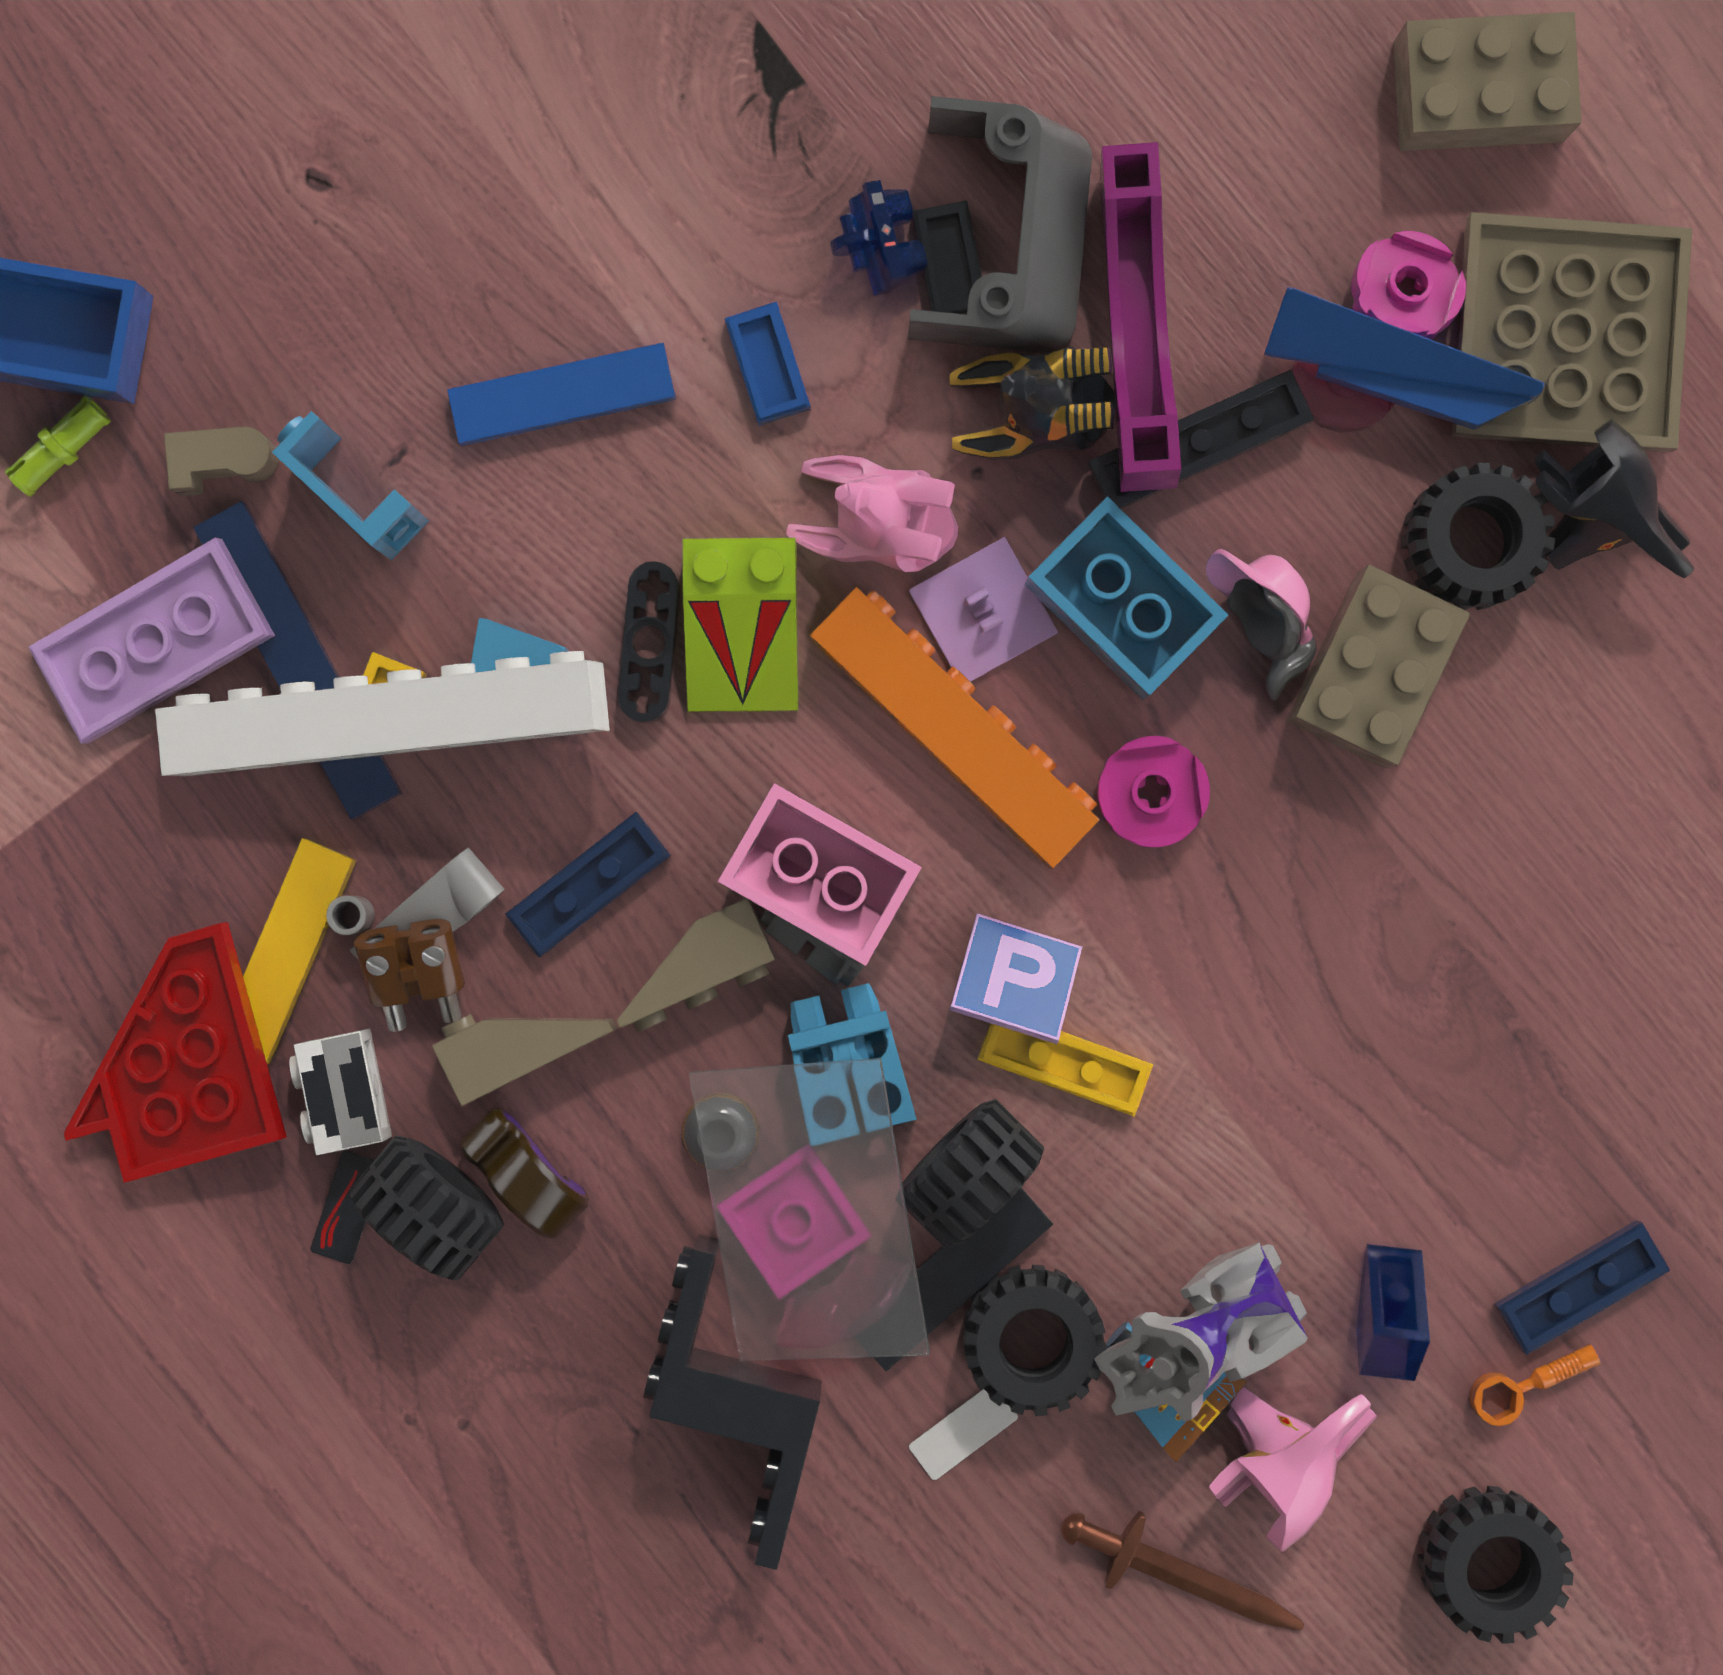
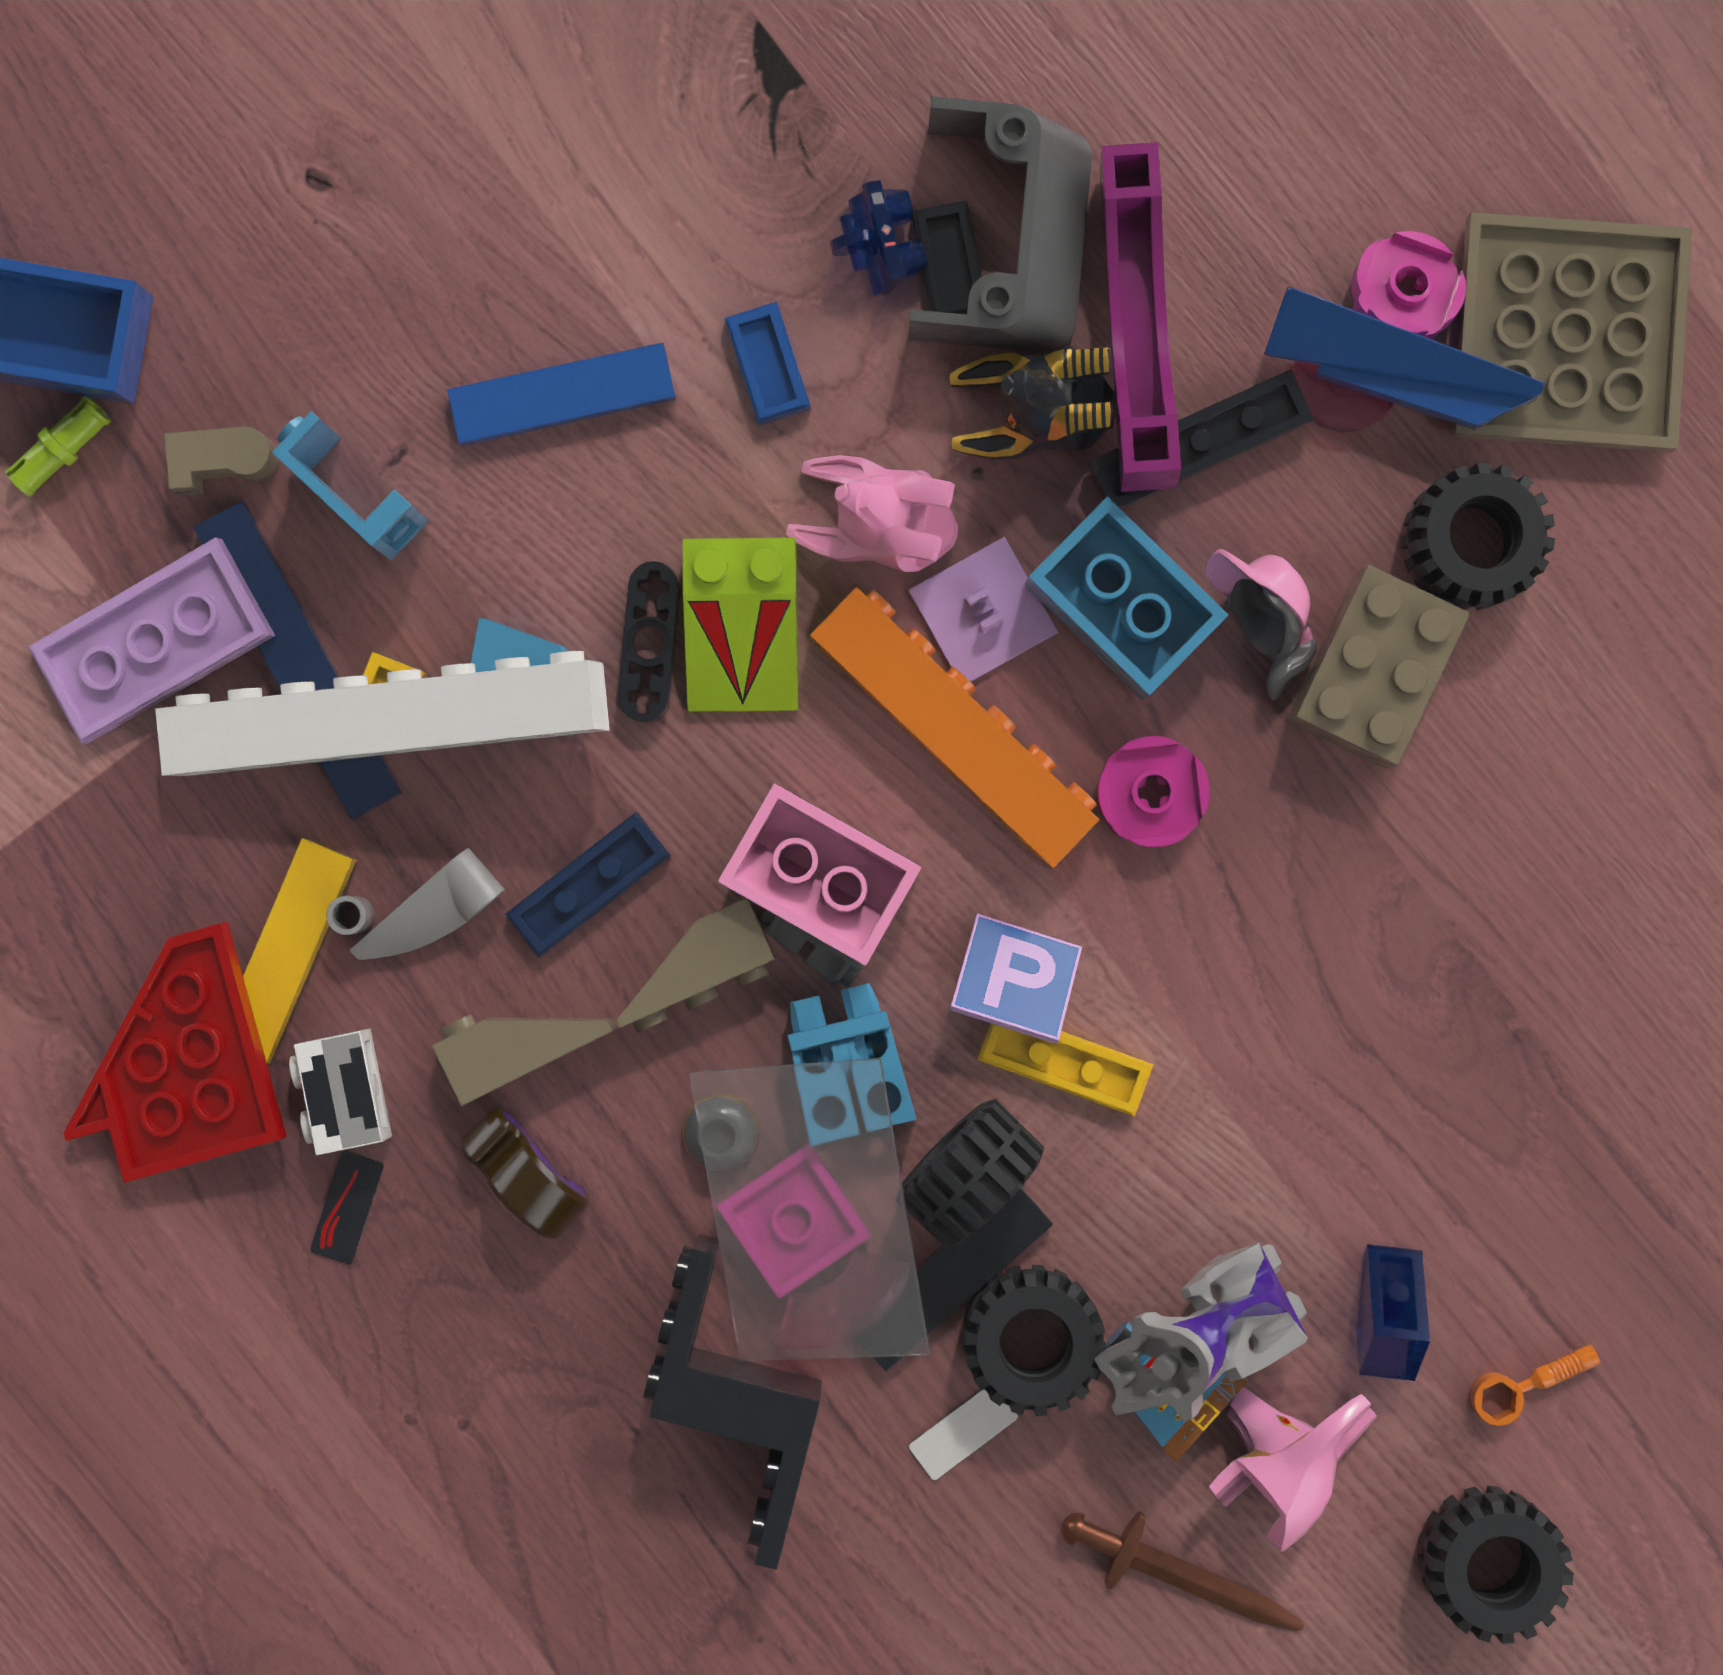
(411, 964): reddish brown piece -> none
(426, 1208): black tyre -> none
(1487, 81): dark tan brick -> none
(1582, 1287): dark blue tile -> none
(1610, 503): black piece -> none

